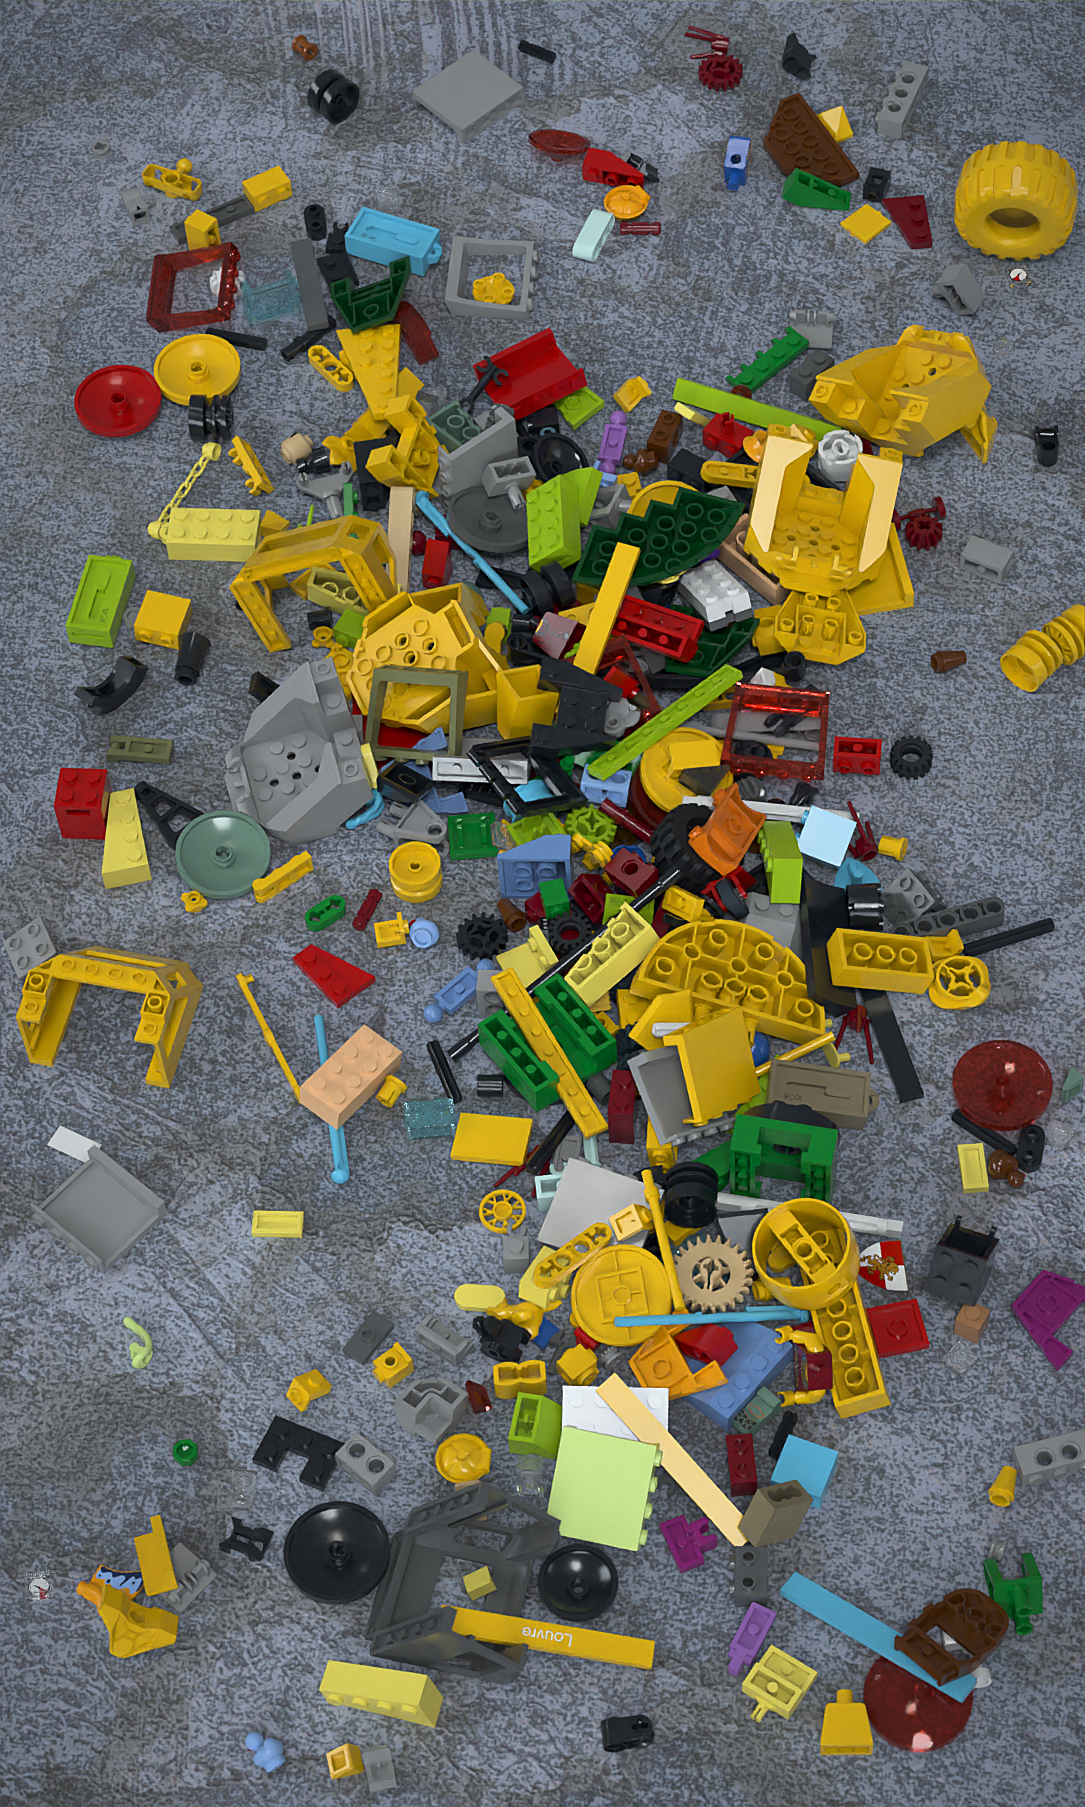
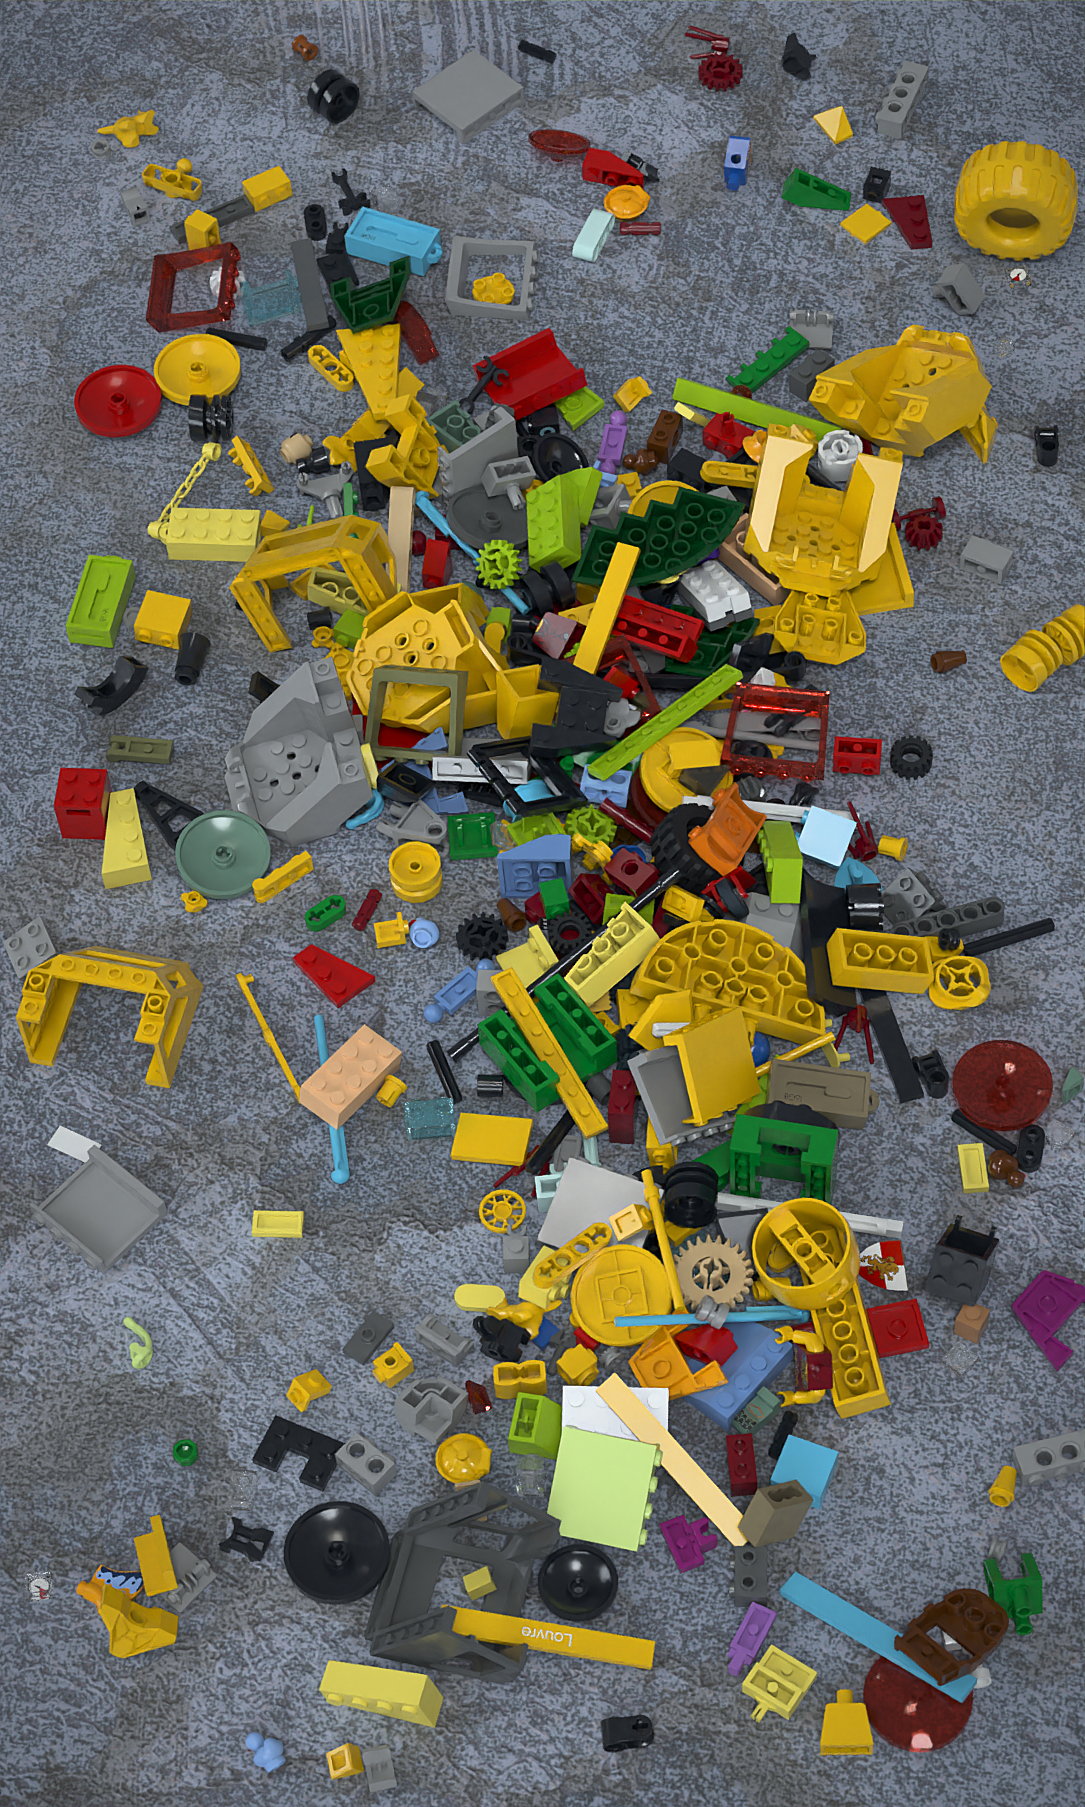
(130, 128): none -> yellow animal
(352, 202): none -> black bar
(498, 564): none -> lime gear
(712, 1311): none -> light grey wheel
(751, 653): none -> black wing
(804, 143): reddish brown plate -> none
(931, 1070): none -> black piece
(949, 939): none -> black bush

